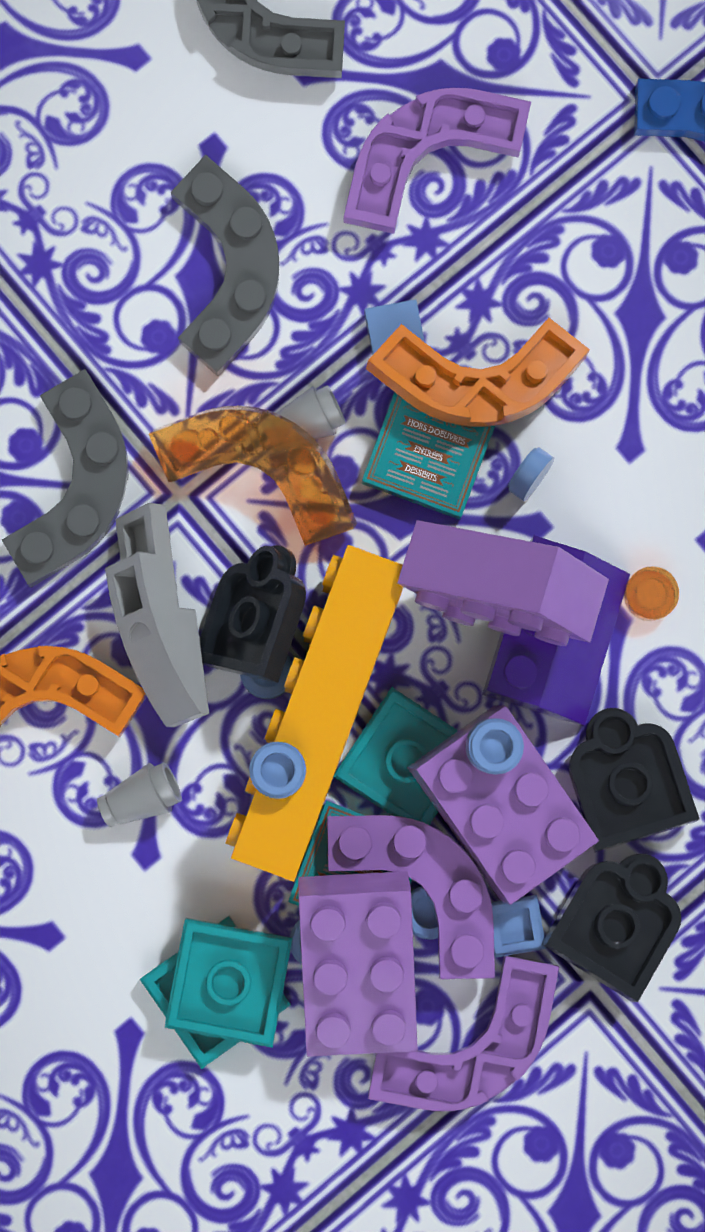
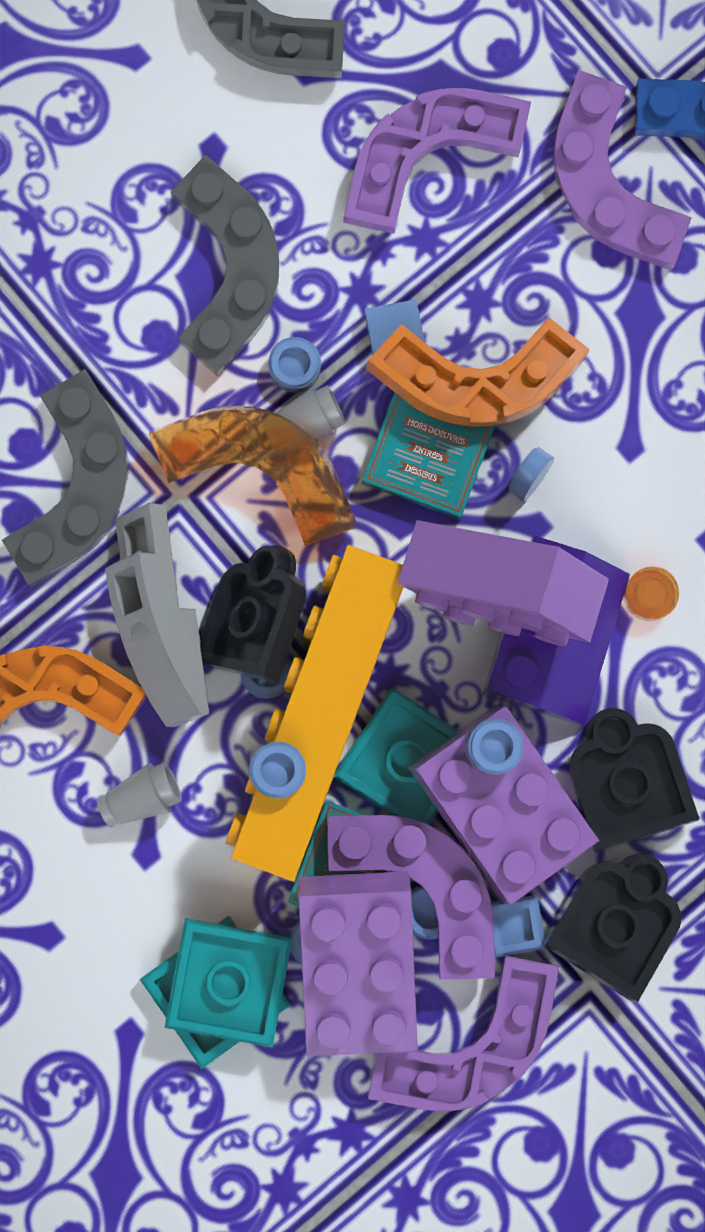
(294, 364): none -> medium blue tile
(594, 192): none -> medium lavender plate

